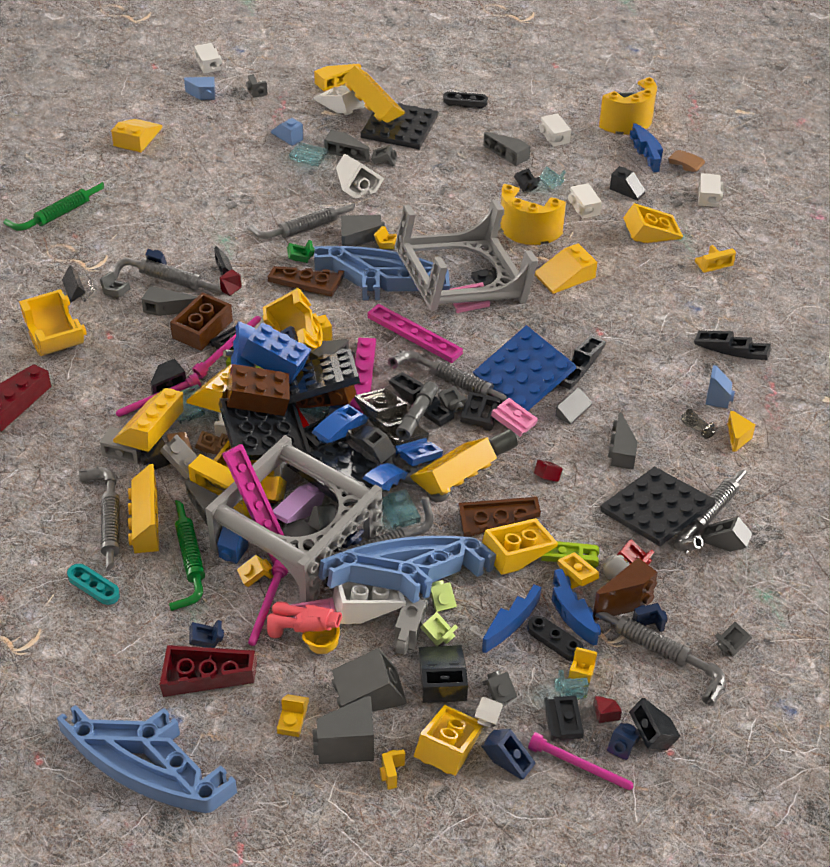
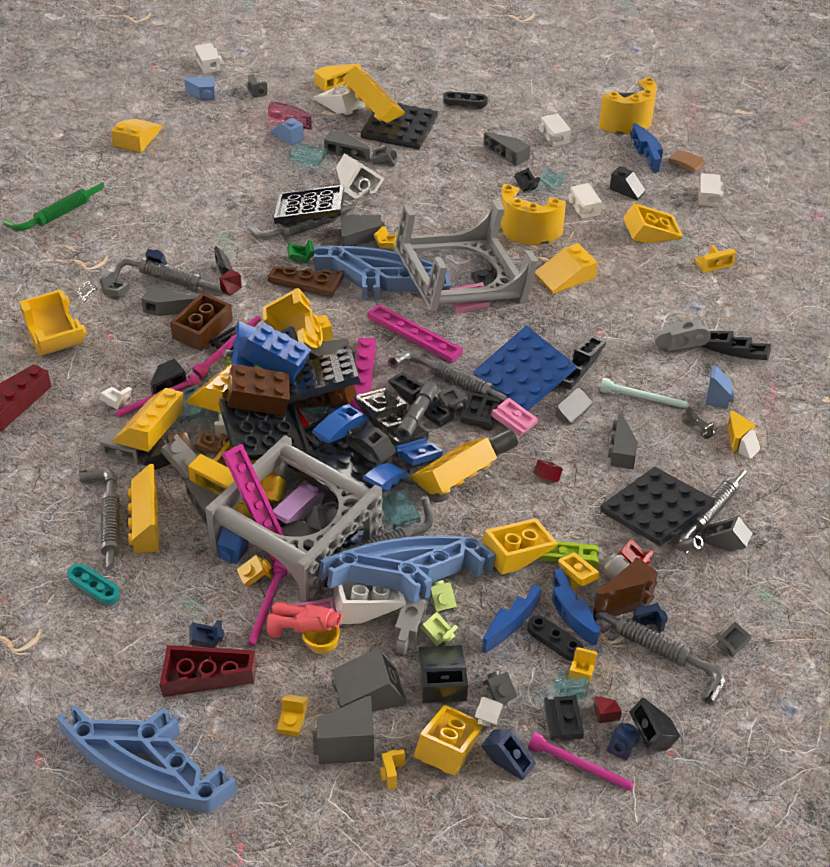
(73, 284): black slope -> none
(116, 398): none -> white bracket
(191, 557): green piece -> none
(282, 112): none -> clear pink slope
(309, 204): none -> black plate
(489, 514): reddish brown wing -> none
(608, 386): none -> light aqua piece
(683, 335): none -> light grey piece
(749, 445): none -> white slope

